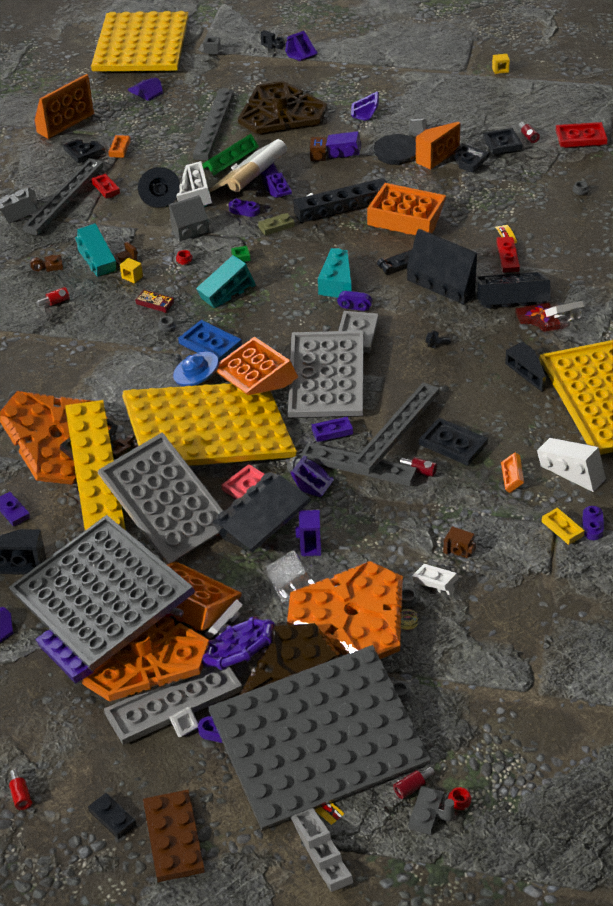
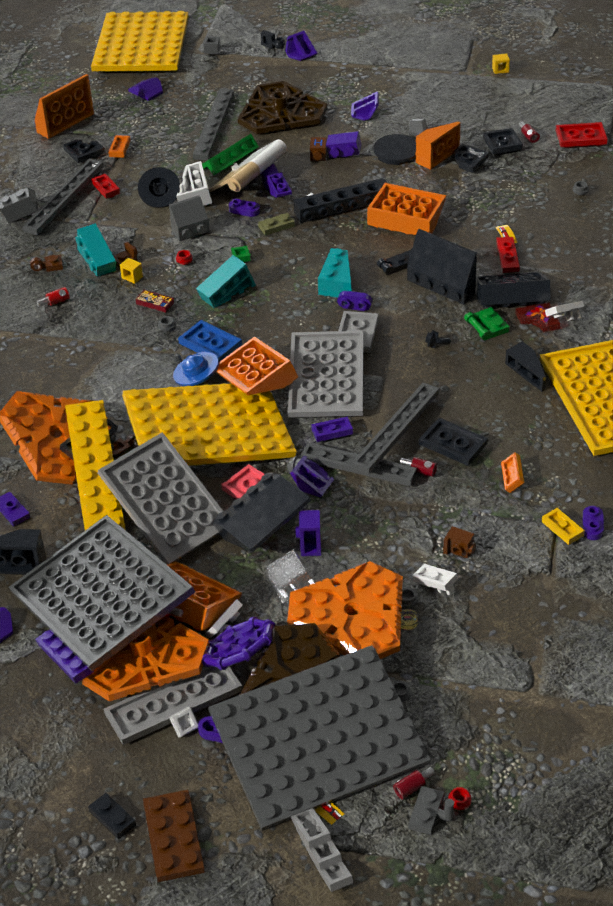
(19, 791): red piece -> none
(490, 320): none -> green plate
(573, 462): white wedge -> none

